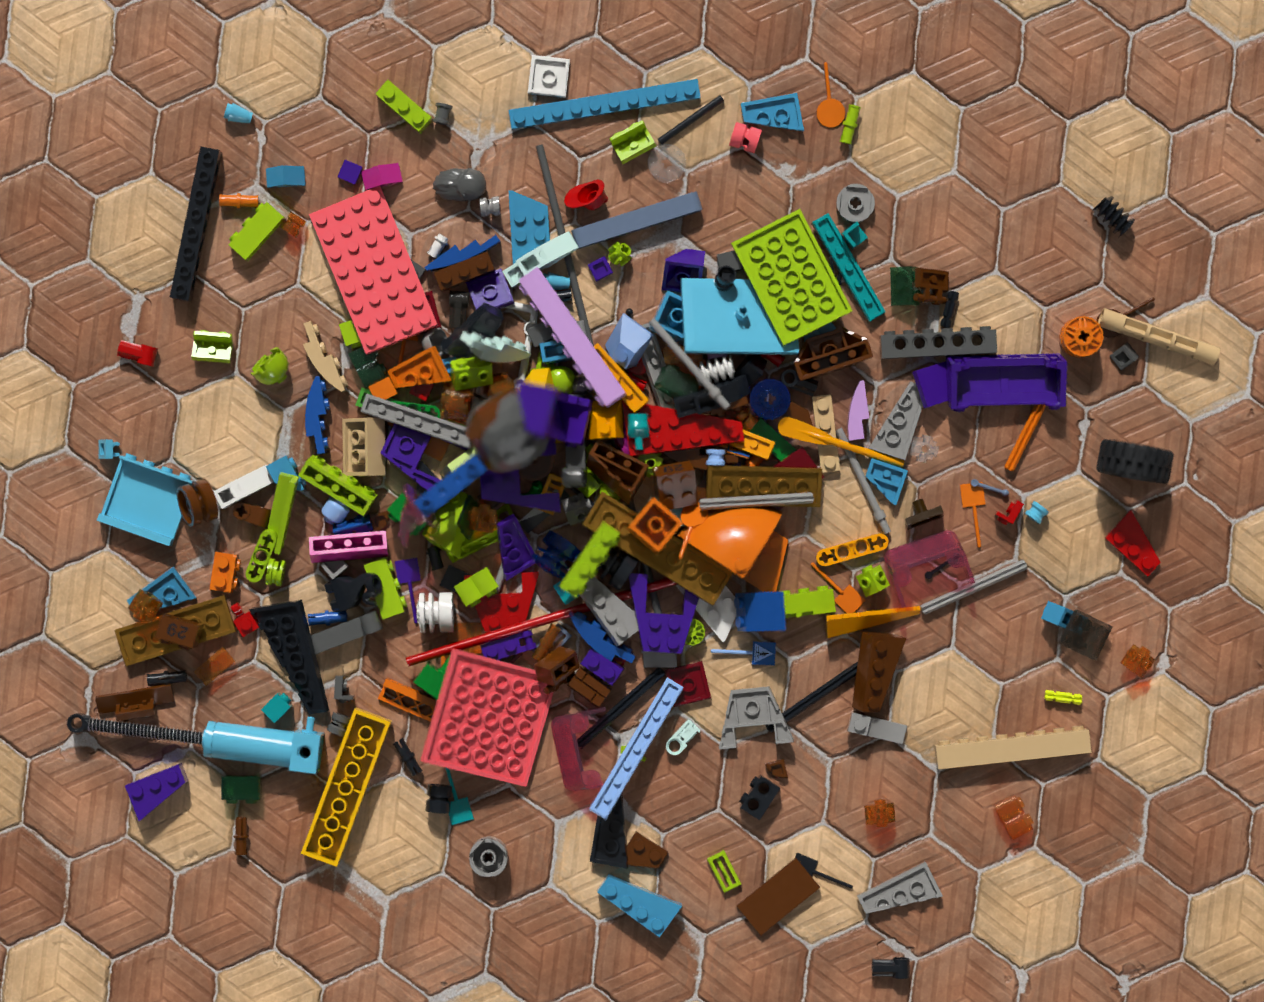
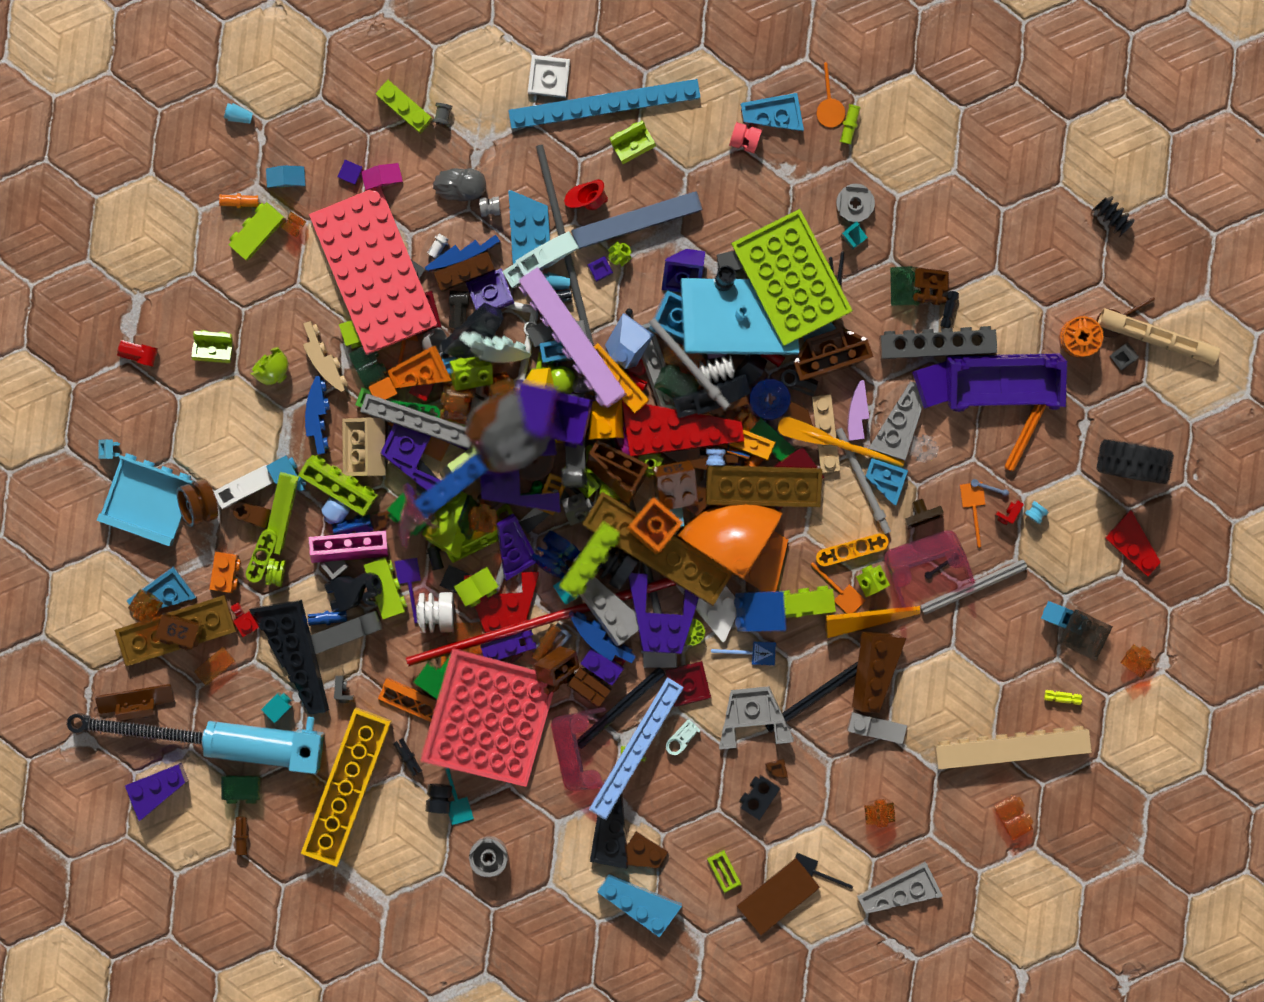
(180, 676): black pin -> none
(195, 224): black brick -> none
(338, 724): dark grey wheel -> none
(638, 429): teal piece -> none
(657, 168): clear plate -> none
(691, 119): black bar -> none
(692, 517): orange piece -> none
(755, 501): light grey axle -> none
(848, 267): teal tile -> none
(897, 967): black piece -> none

